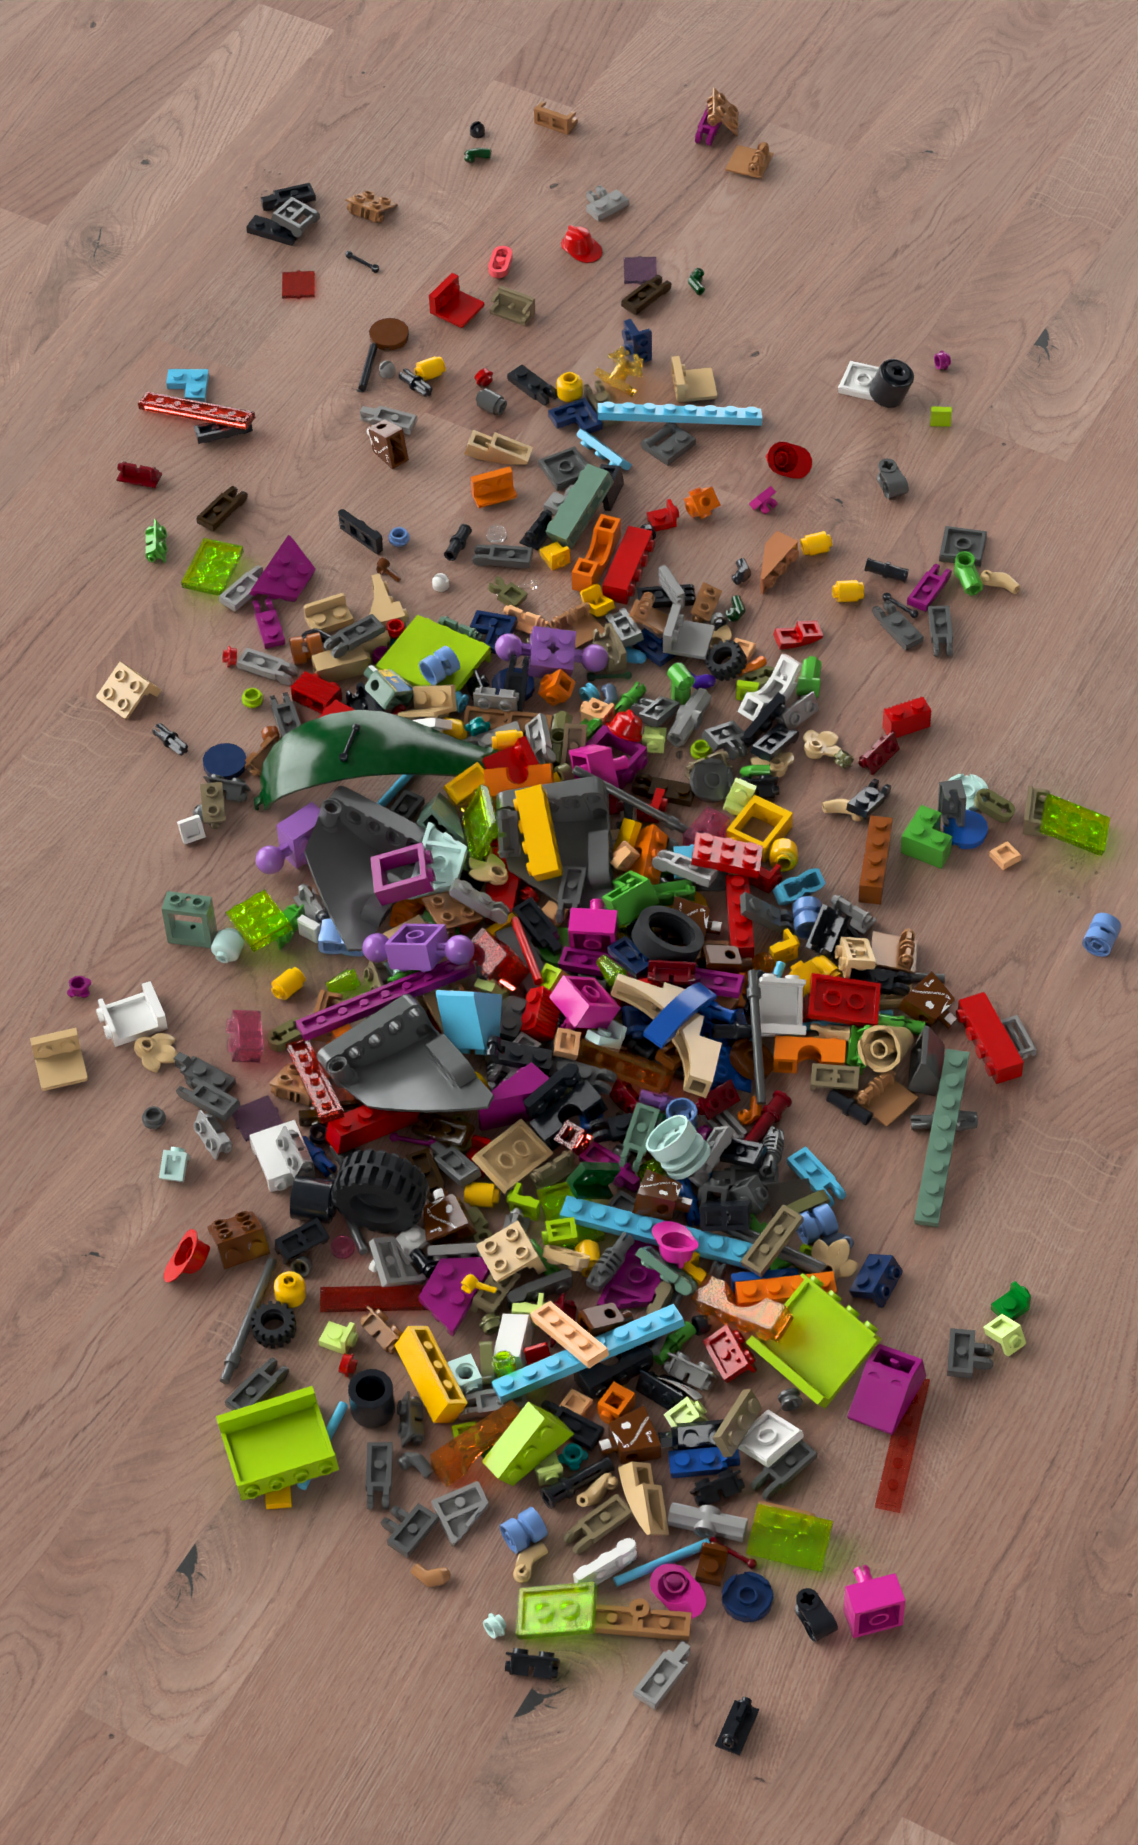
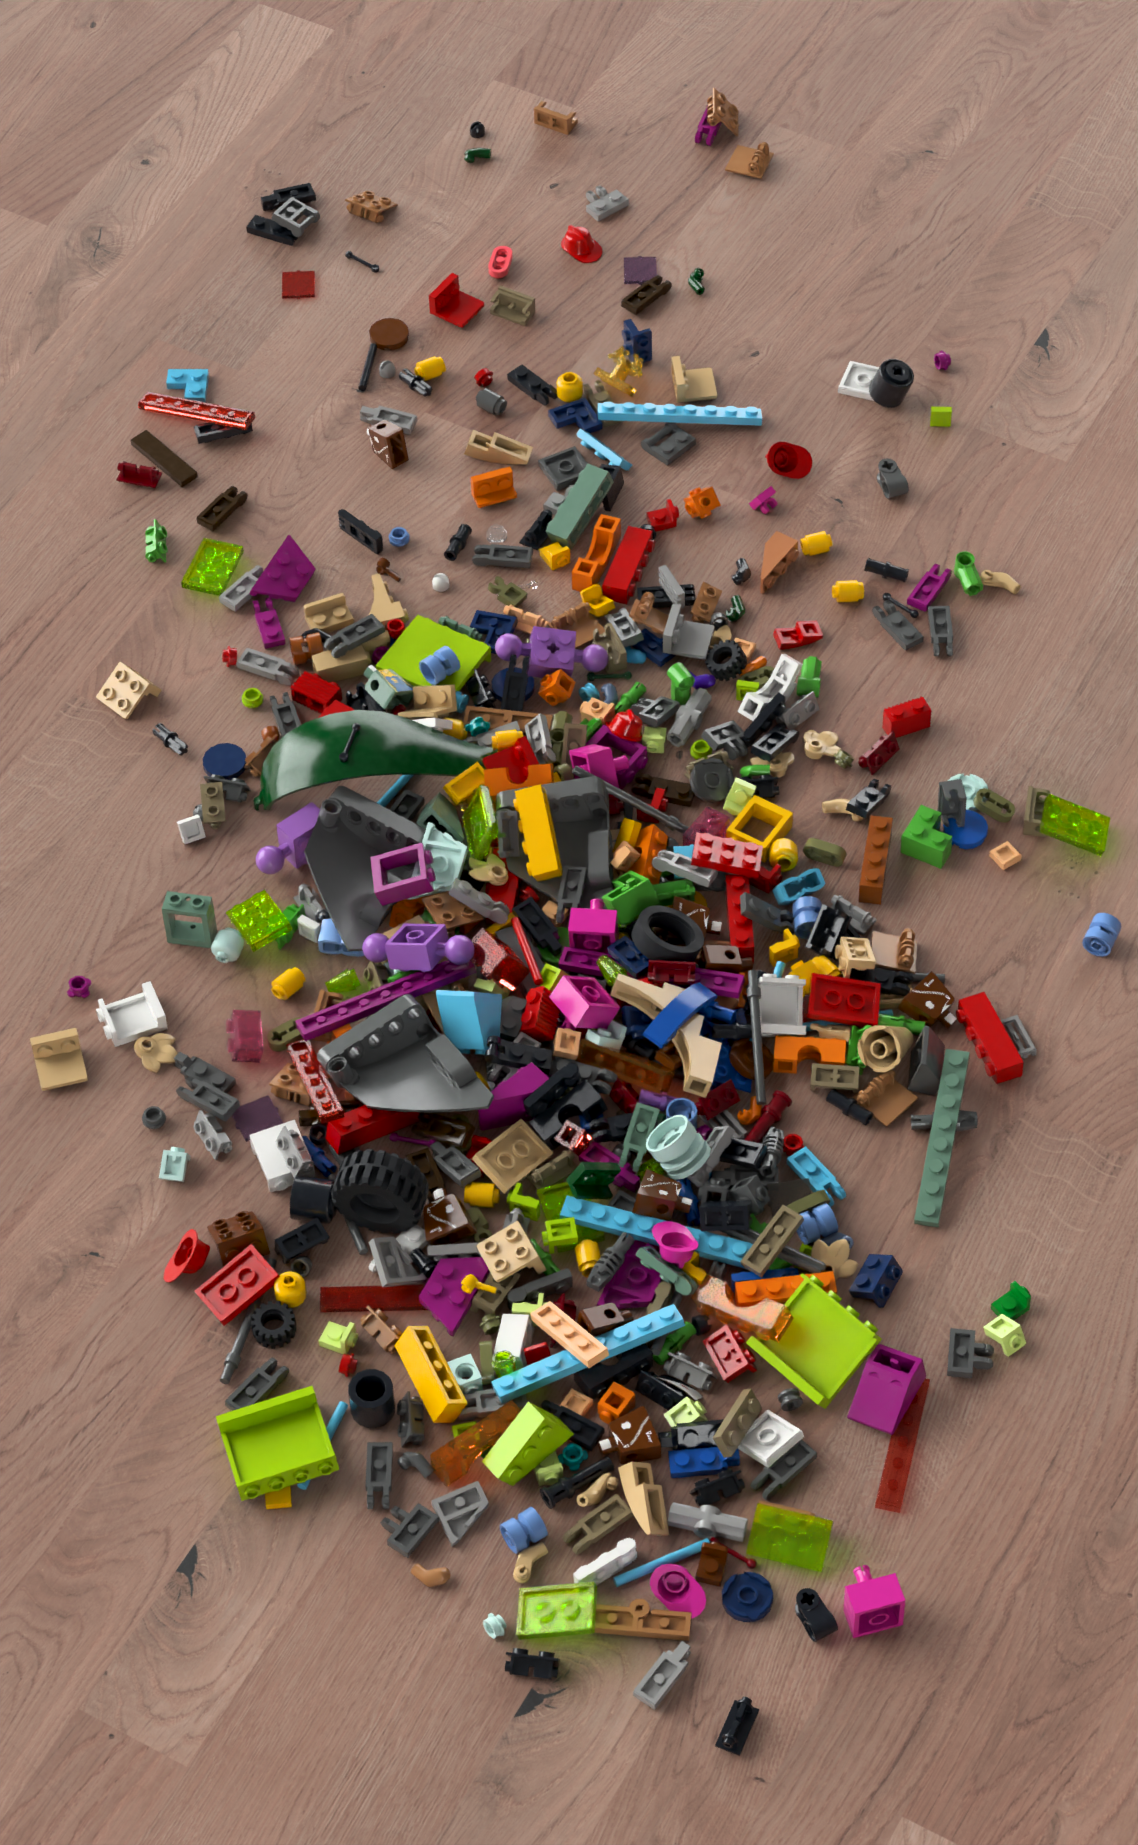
(164, 458): none -> dark brown tile
(237, 1285): none -> plate
(342, 1247): clear pink plate -> none
(506, 700): light grey hinge -> none
(575, 1260): tan plate -> none
(763, 961): clear orange plate -> none
(792, 1140): none -> red plate
(824, 852): none -> olive beam
(961, 539): dark grey tile -> none

